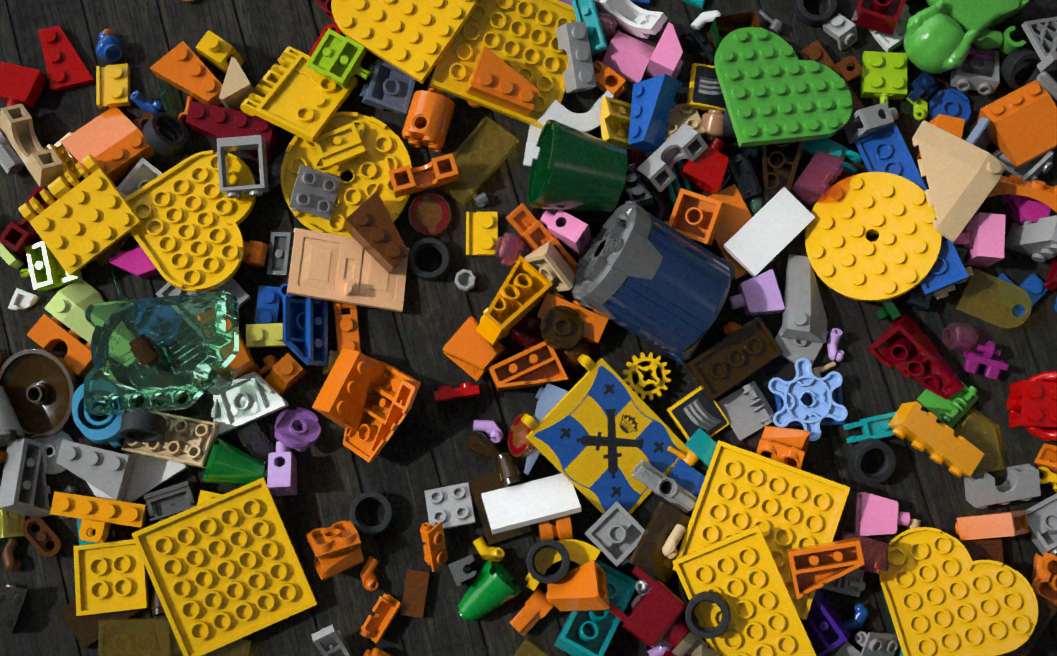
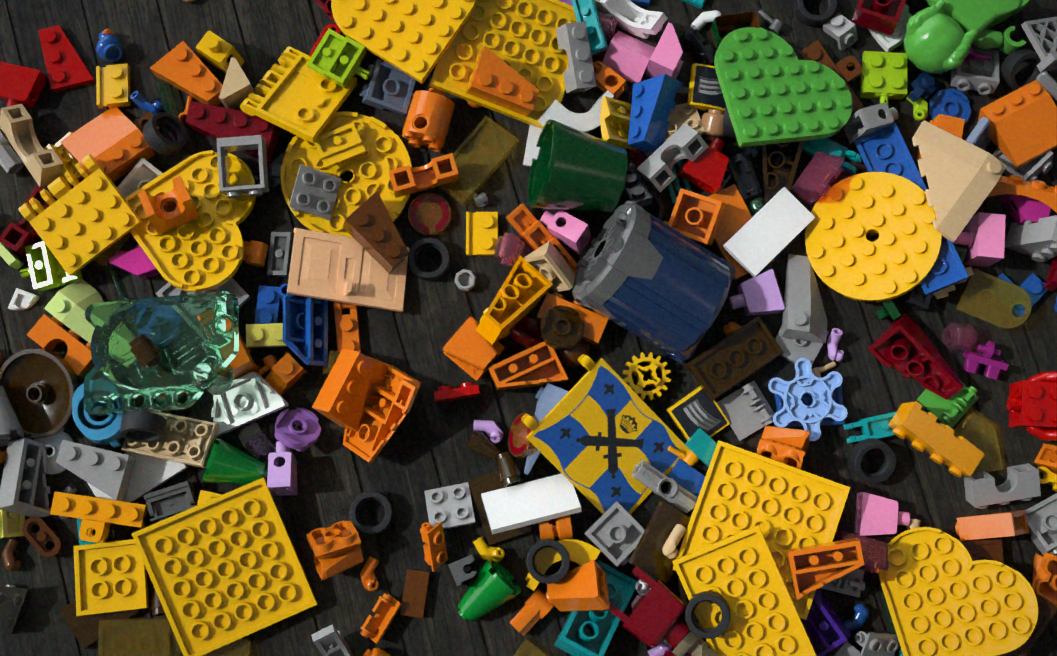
(158, 206): none -> orange piece

